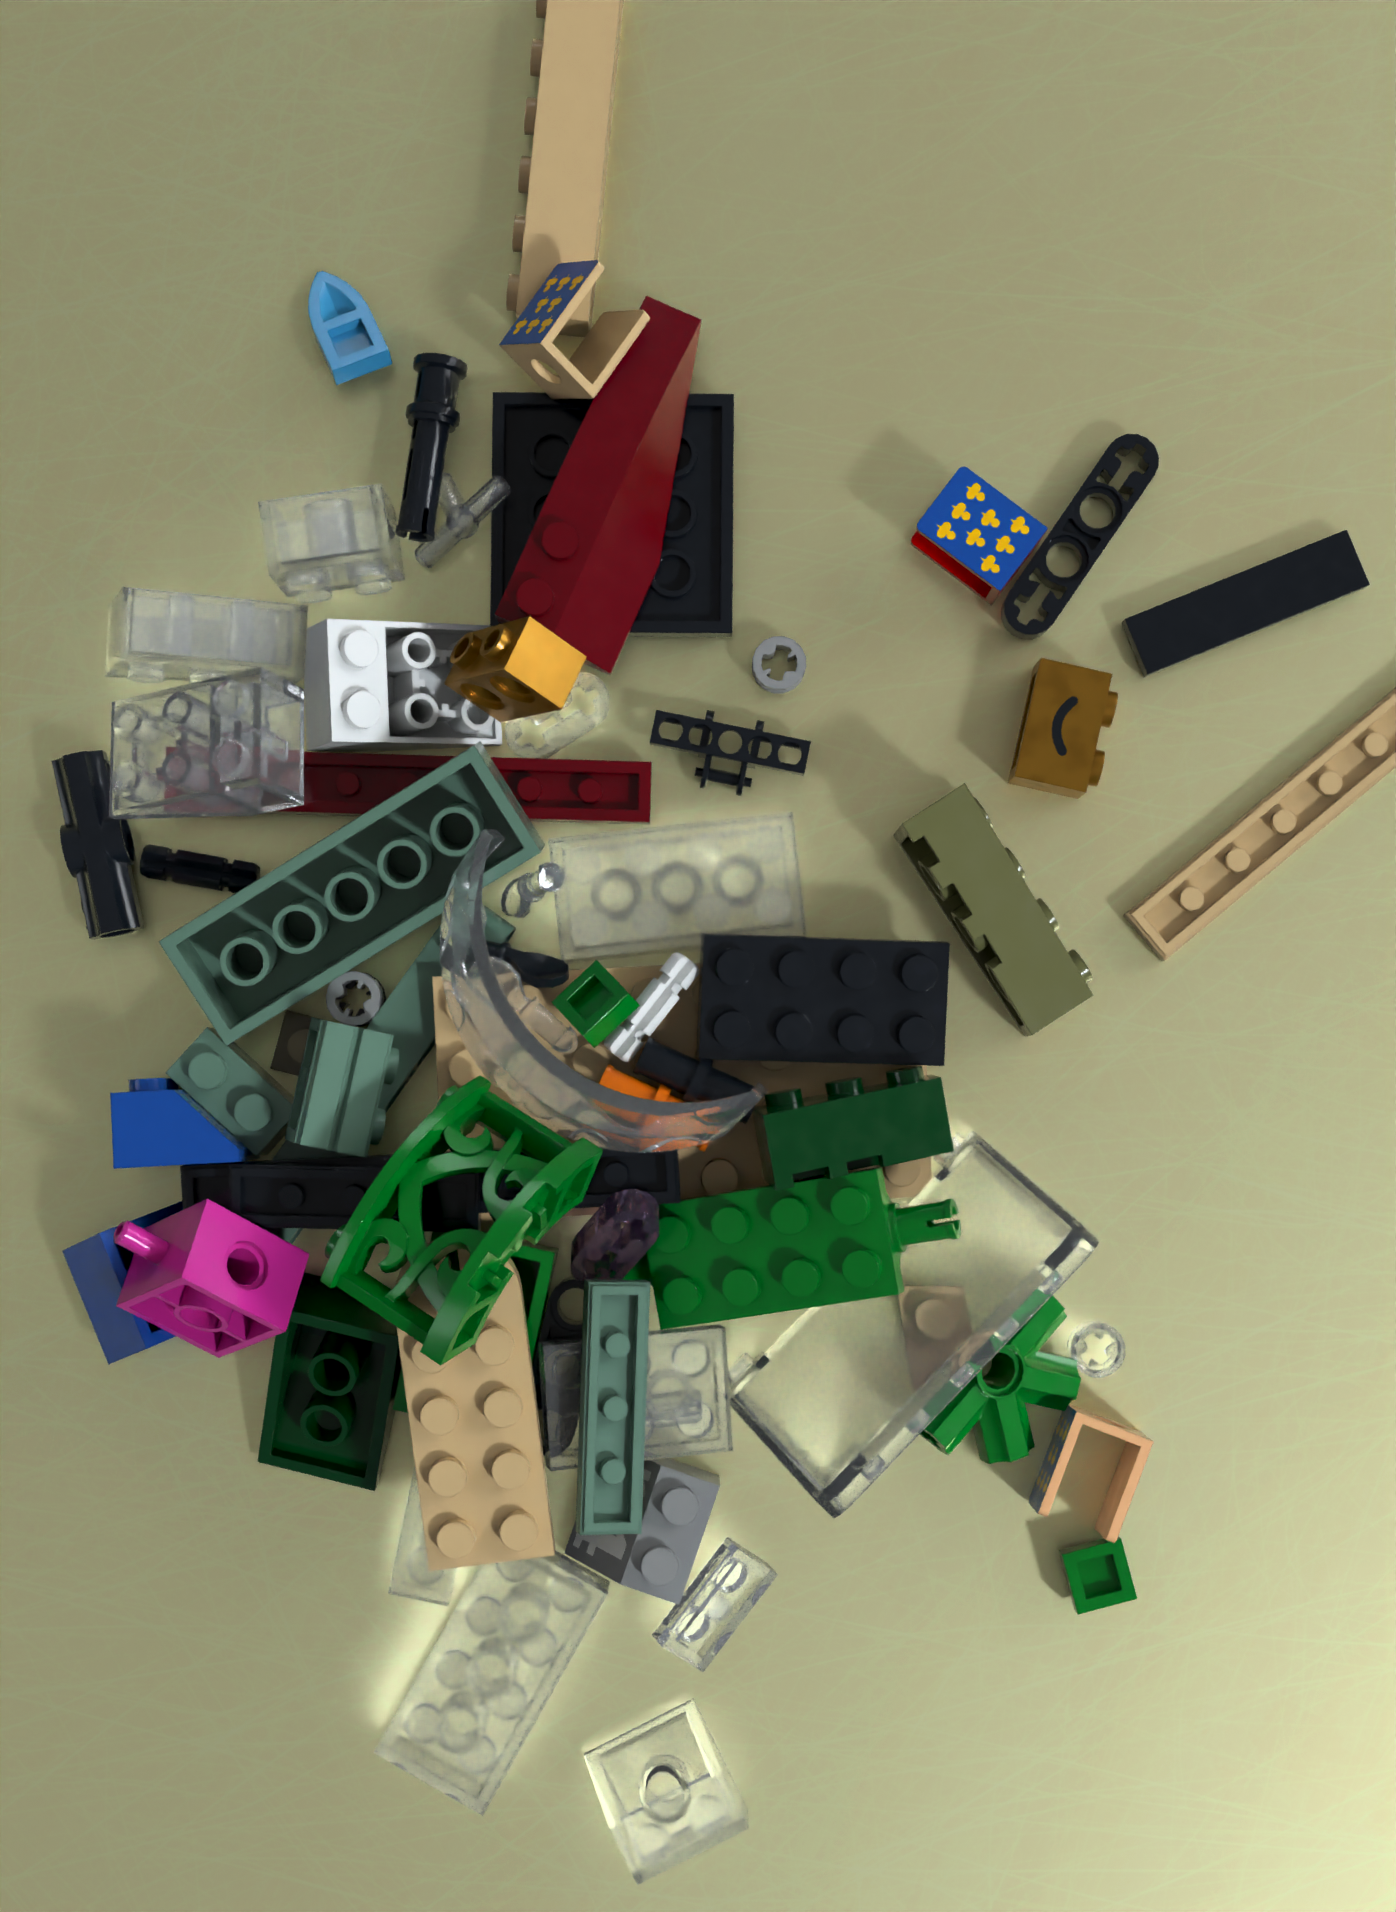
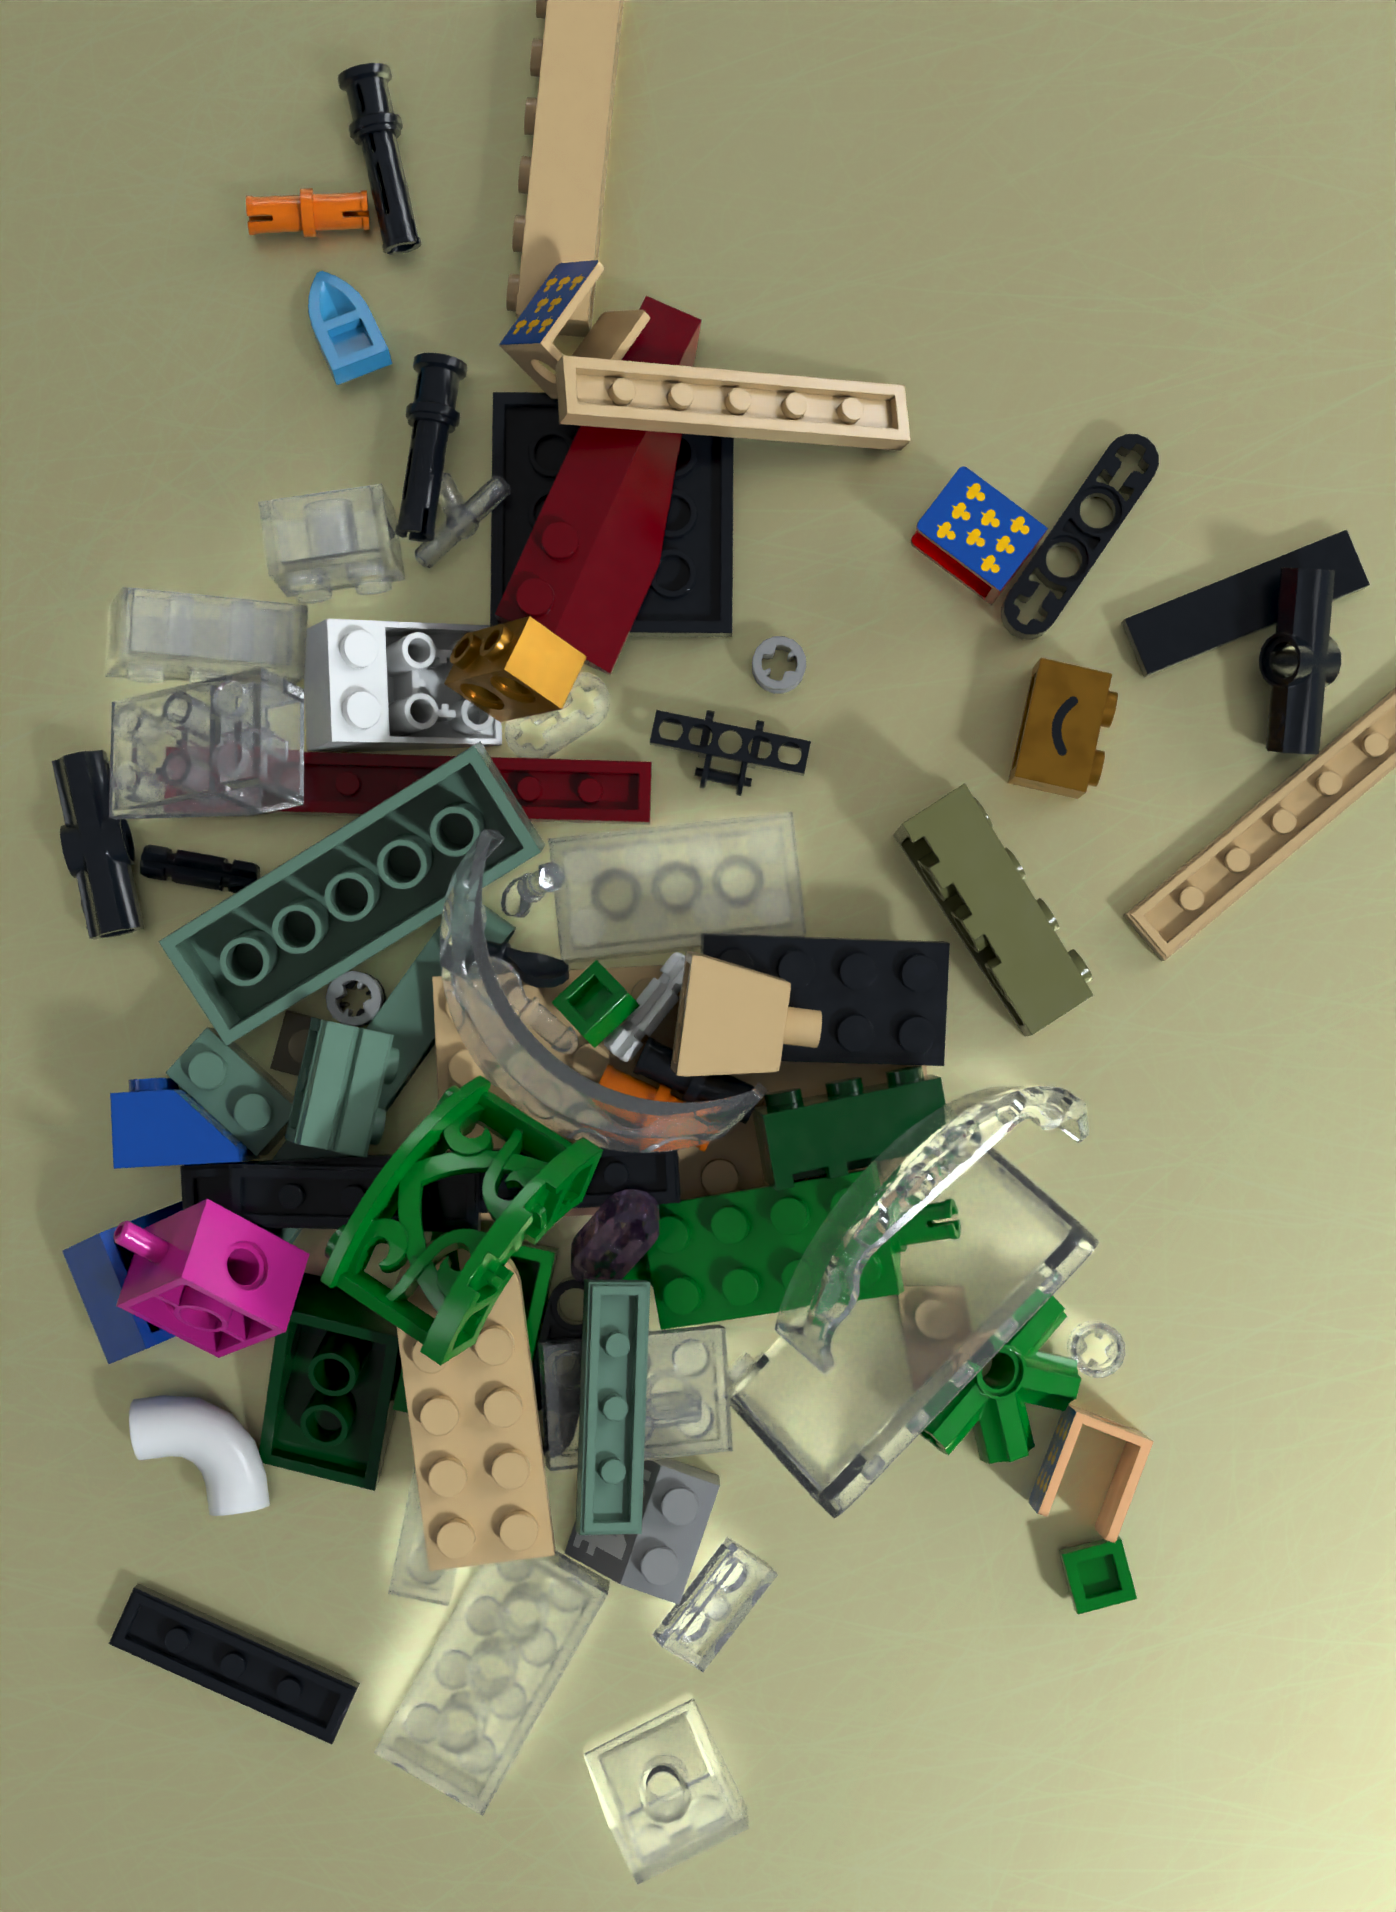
(211, 1441): none -> white cylinder
(234, 1663): none -> black tile
(308, 212): none -> orange pin
(377, 132): none -> black pin
(731, 403): none -> tan plate
(736, 1020): none -> tan torso
(895, 1191): none -> clear windscreen
(1300, 660): none -> black piece

